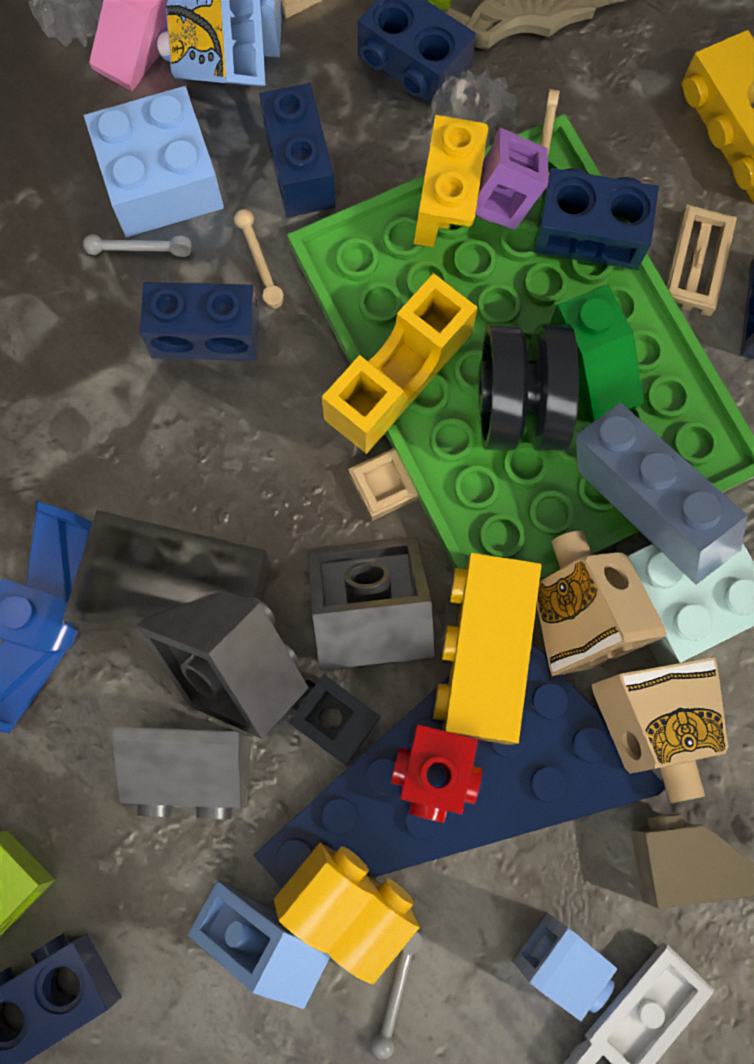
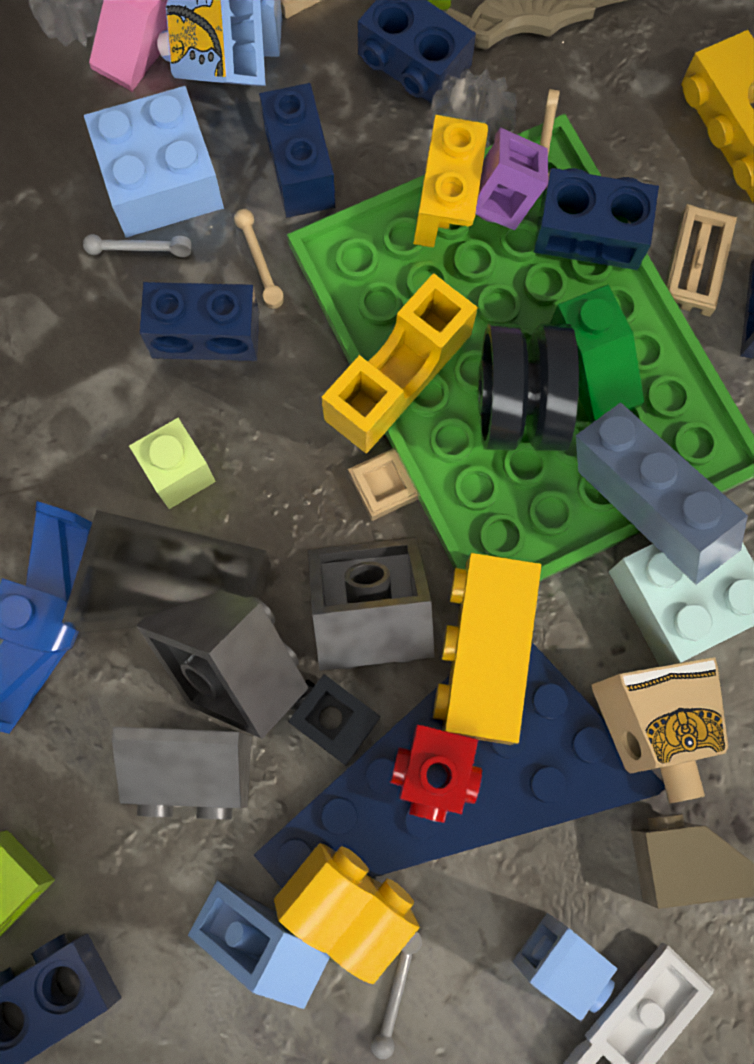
(172, 463): none -> yellowish green brick
(593, 607): tan torso -> none

